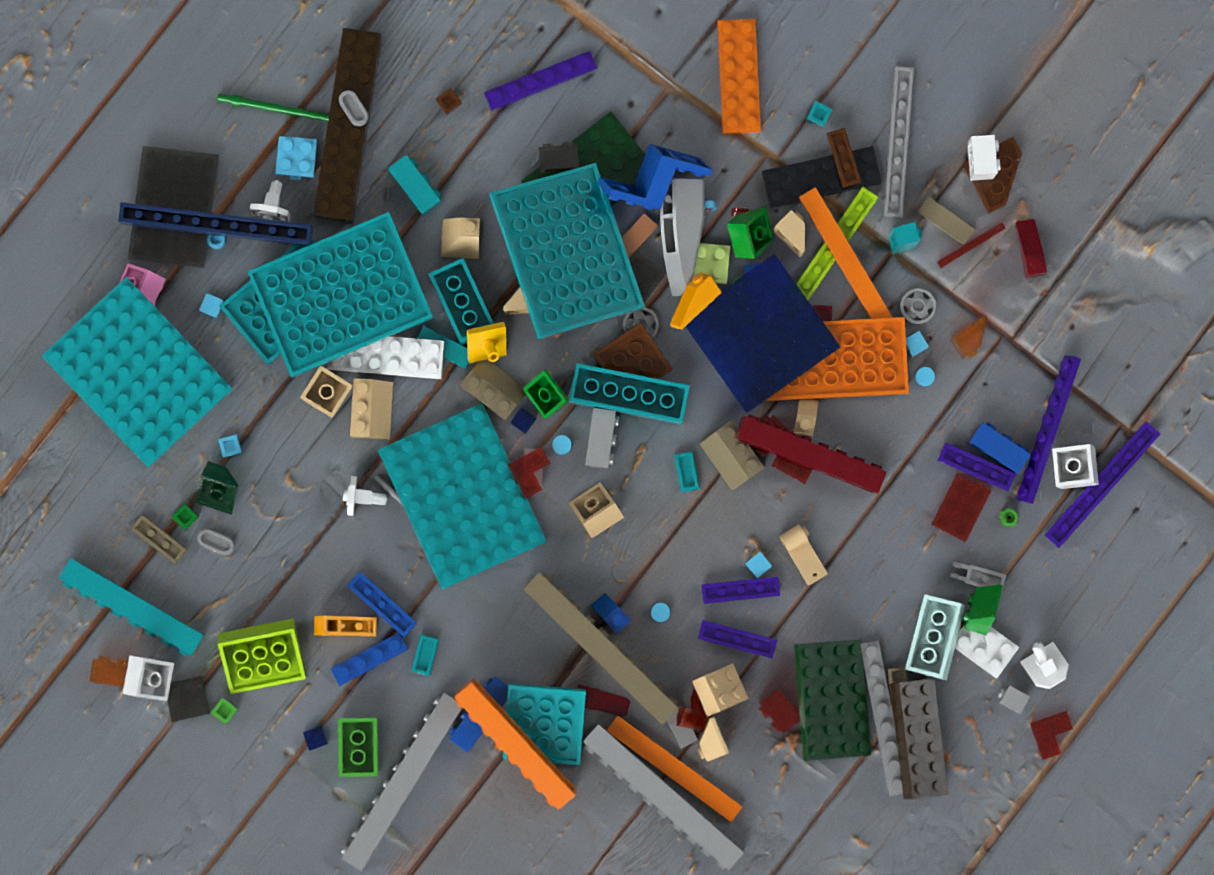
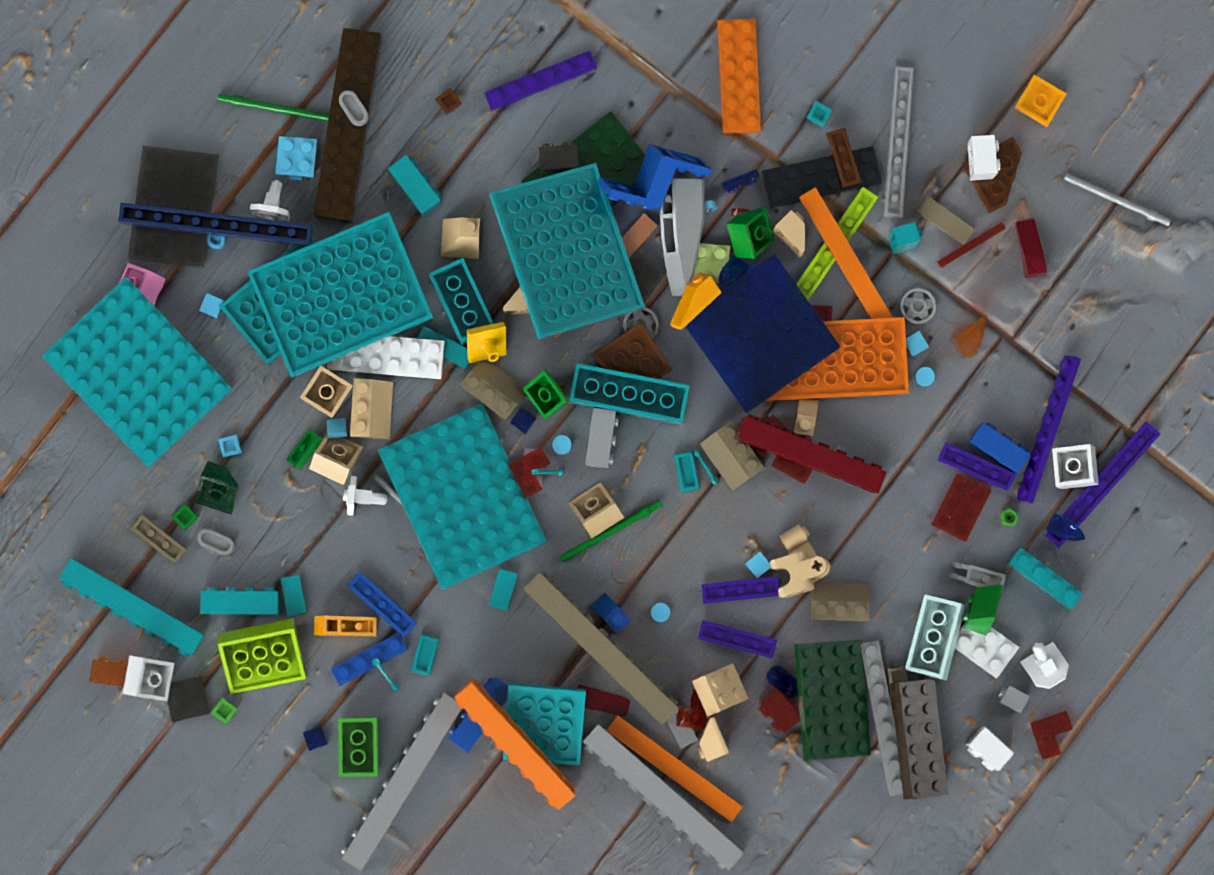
(240, 602): none -> teal brick
(293, 595): none -> teal tile
(304, 449): none -> green plate
(336, 428): none -> medium azure tile
(336, 458): none -> tan slope
(376, 662): none -> teal hinge
(503, 589): none -> teal tile
(560, 472): none -> teal hinge
(642, 513): none -> green bar
(714, 479): none -> teal hinge
(732, 271): none -> clear blue plate
(733, 184): none -> clear blue plate
(783, 681): none -> clear blue plate
(801, 572): none -> tan piece
(840, 602): none -> dark tan slope
(989, 749): none -> white brick
(1040, 100): none -> light orange plate
(1045, 578): none -> teal brick
(1064, 528): none -> clear blue plate
(1150, 214): none -> light grey bar

